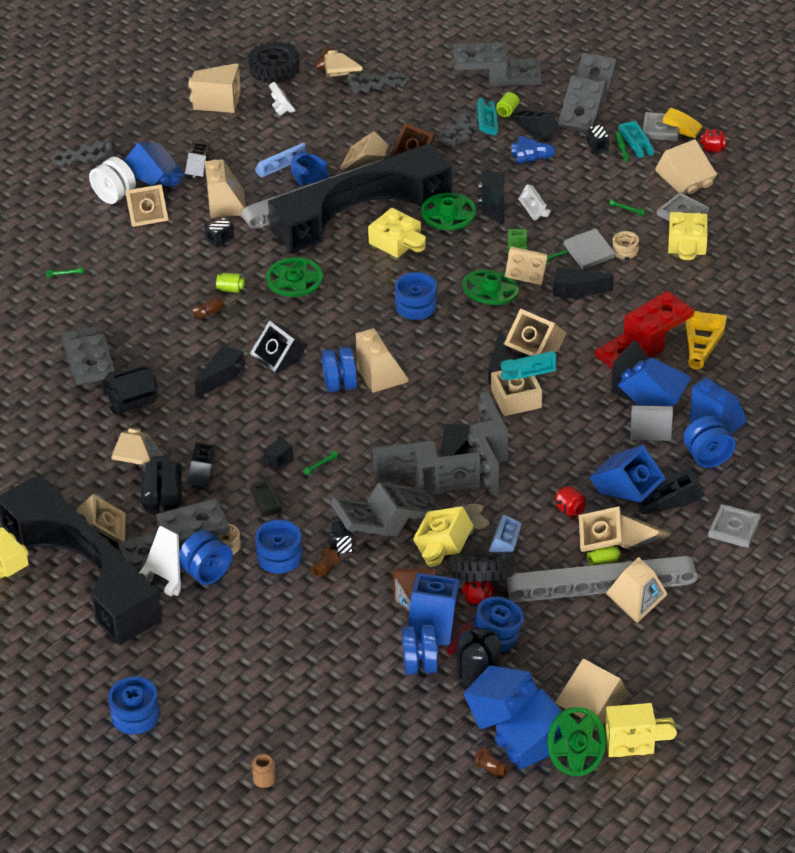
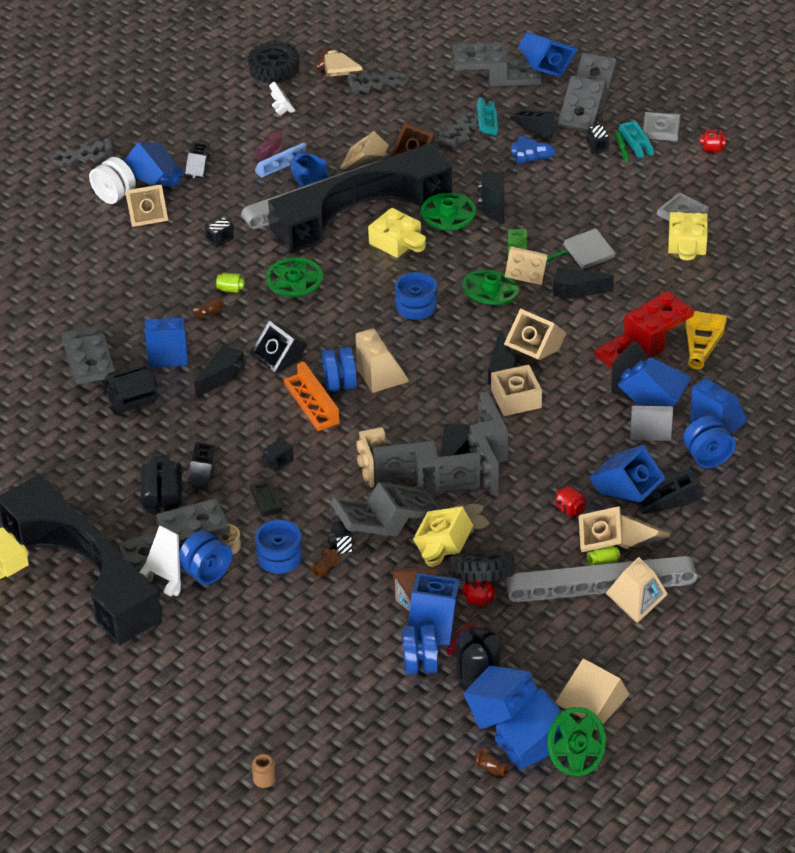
(49, 273): green hinge -> none
(105, 517): tan slope -> none
(134, 705): blue wheel -> none
(135, 447): tan slope -> none
(166, 342): none -> blue slope
(216, 88): tan slope -> none
(224, 191): tan slope -> none
(270, 148): none -> clear pink slope
(318, 397): none -> orange fence
(333, 455): green hinge -> none
(367, 440): none -> tan bracket
(502, 618): blue wheel -> none
(505, 535): light blue slope -> none
(507, 104): lime brick -> none
(528, 366): teal hinge -> none
(533, 203): white plate -> none
(546, 54): none -> blue slope
(625, 244): tan wheel -> none
(635, 730): light yellow brick -> none
(640, 212): green hinge -> none
(686, 124): yellow slope -> none
(686, 168): tan slope -> none
(734, 525): light grey tile -> none

